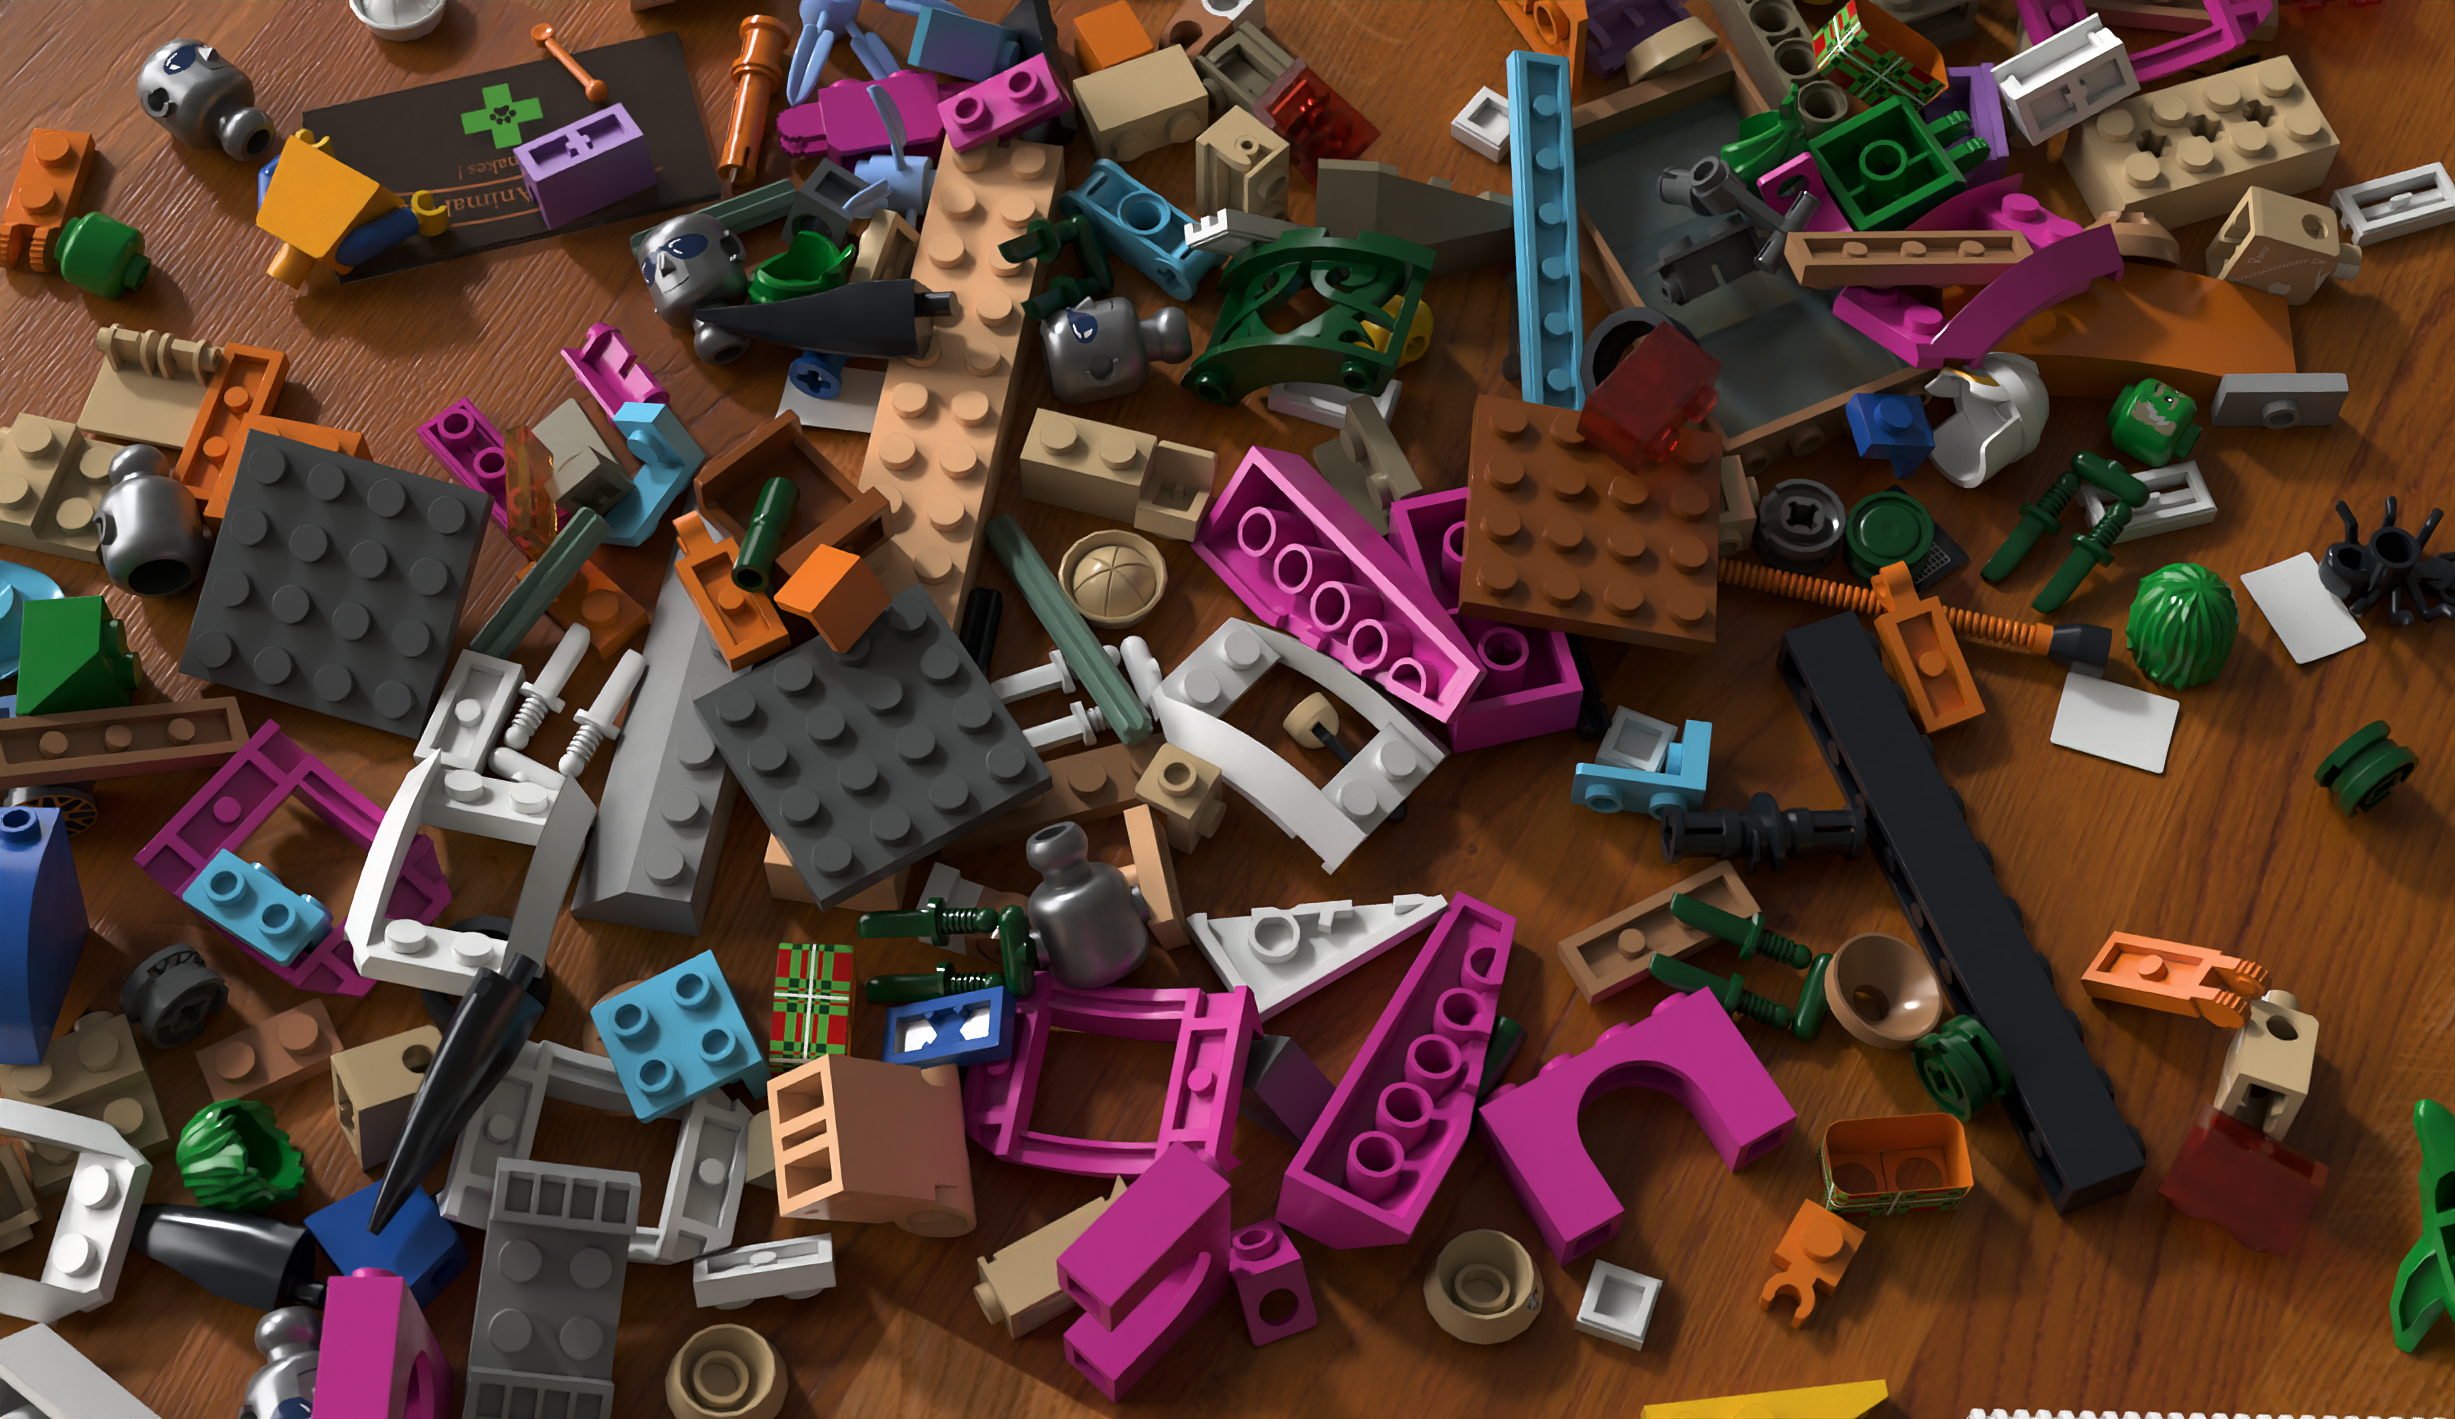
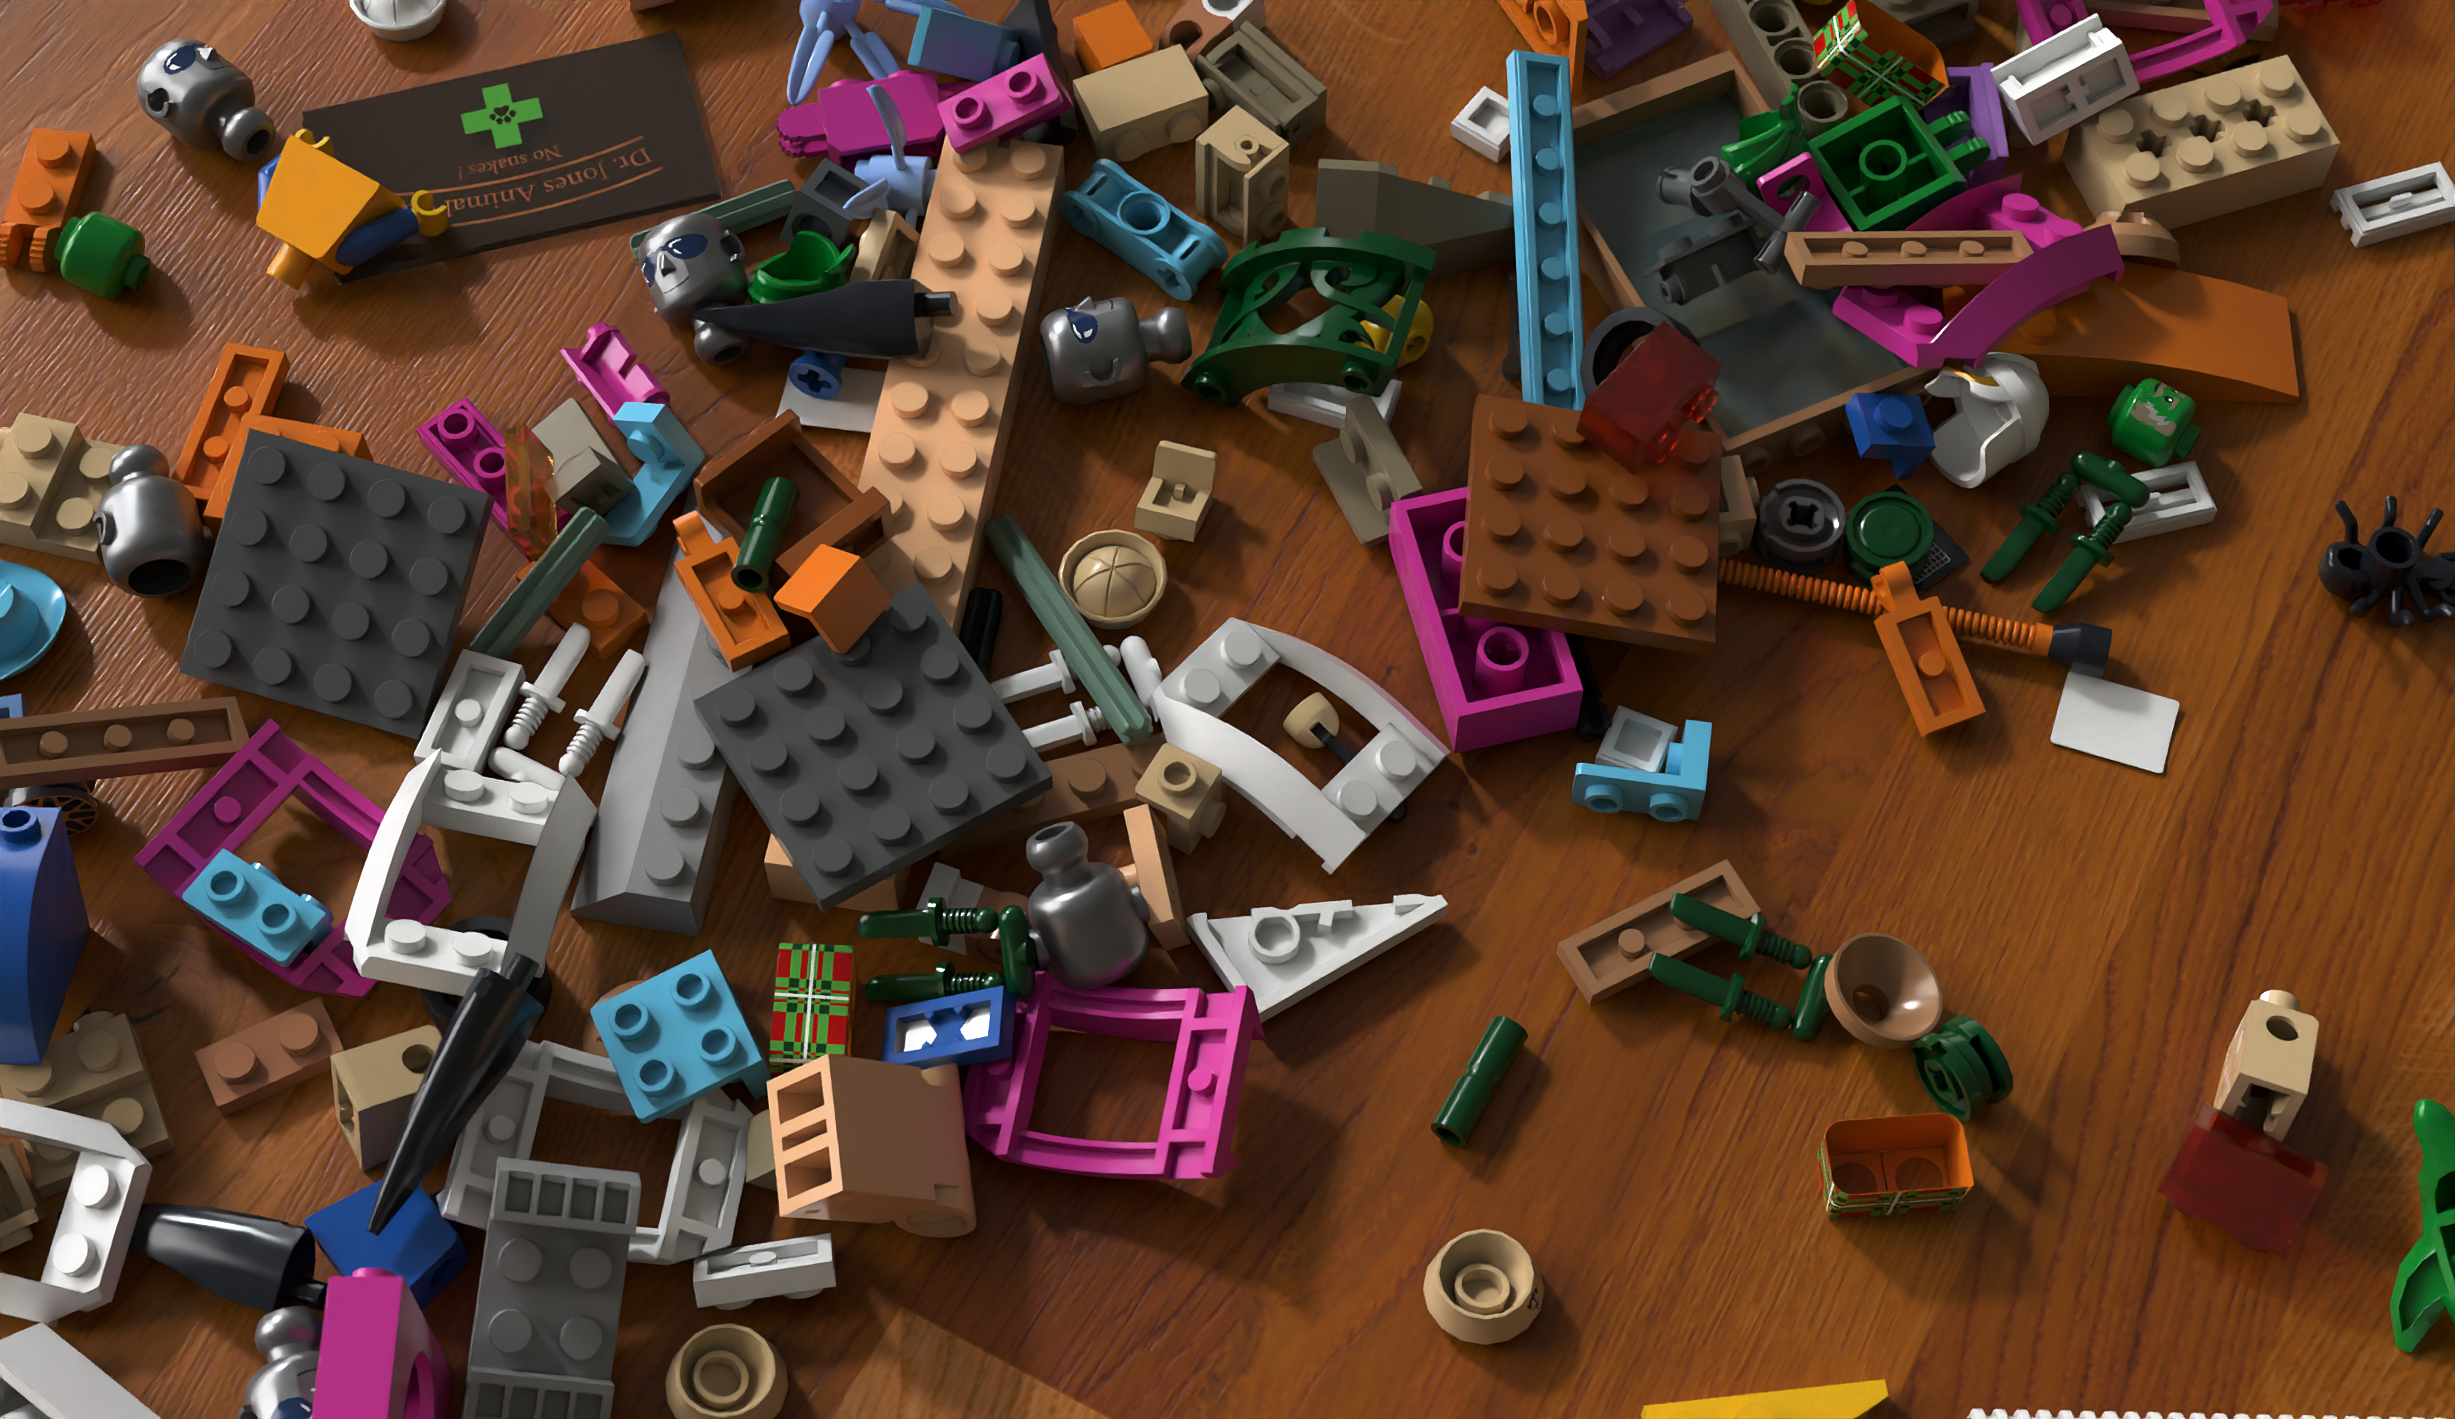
(74, 658): green slope -> none
(148, 386): tan hinge -> none
(173, 997): dark grey wheel -> none
(239, 1158): green hair -> none
(544, 37): orange hinge -> none
(586, 165): medium lavender hinge -> none
(756, 77): orange pin -> none
(1024, 1278): tan window -> none
(1046, 243): dark green piece -> none
(1086, 465): tan brick -> none
(1148, 1268): dark pink arch -> none
(1234, 231): white tile -> none
(1263, 1262): dark pink bracket -> none
(1283, 1089): slope -> none
(1314, 119): clear red bracket -> none
(1335, 582): dark pink wedge -> none
(1407, 1094): dark pink wedge -> none
(1618, 1305): white tile -> none
(1669, 50): tan hat -> none
(1680, 1050): dark pink arch -> none
(1762, 832): black piece -> none
(1814, 1255): orange plate -> none
(1959, 913): black brick -> none
(2175, 979): orange hinge -> none
(2182, 624): green hair -> none
(2279, 399): light grey plate -> none
(2281, 246): tan torso -> none
(2302, 610): white sticker -> none
(2366, 768): dark green wheel -> none

